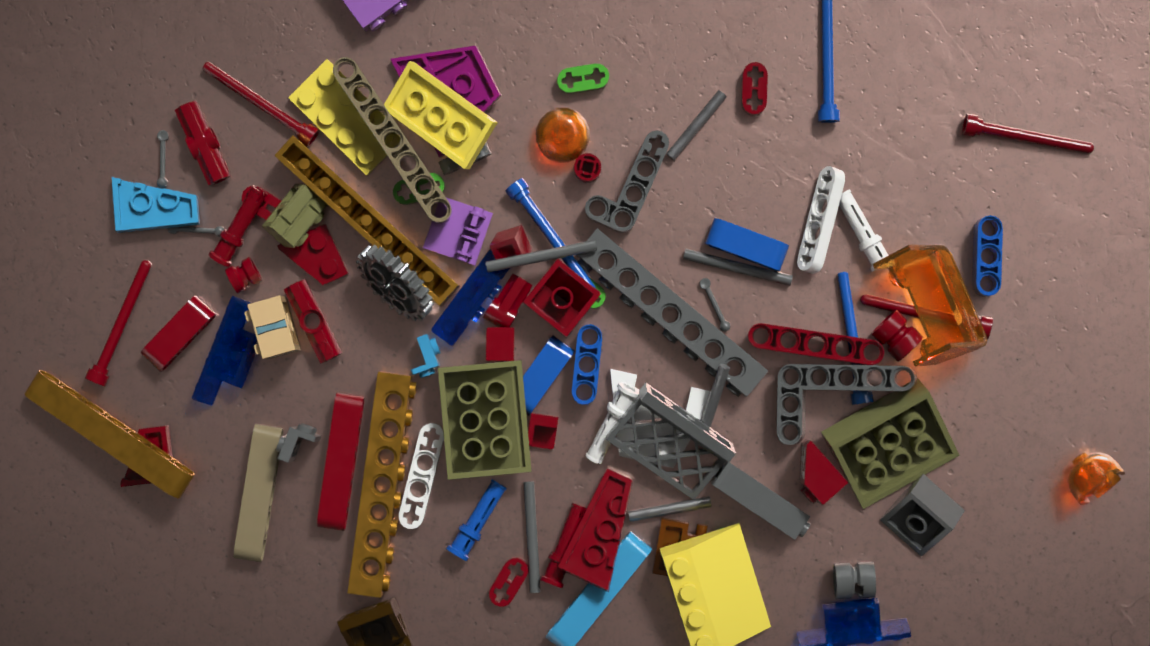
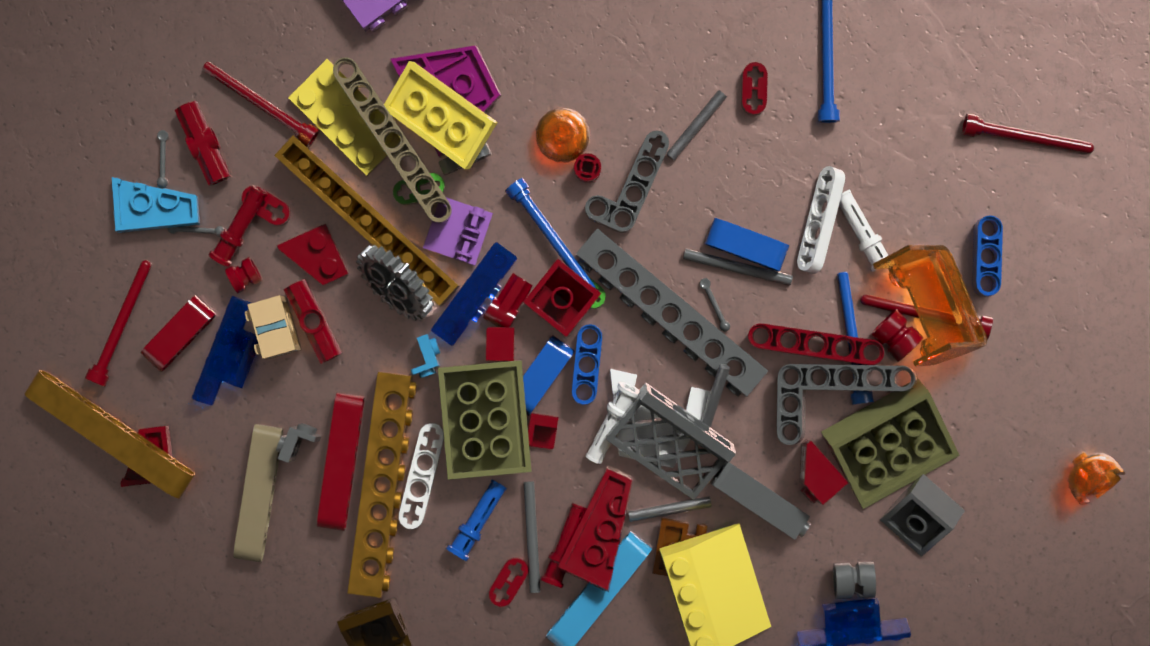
(295, 216): olive brick -> none
(510, 243): dark red panel -> none
(540, 256): dark grey bar -> none
(584, 85): bright green beam -> none

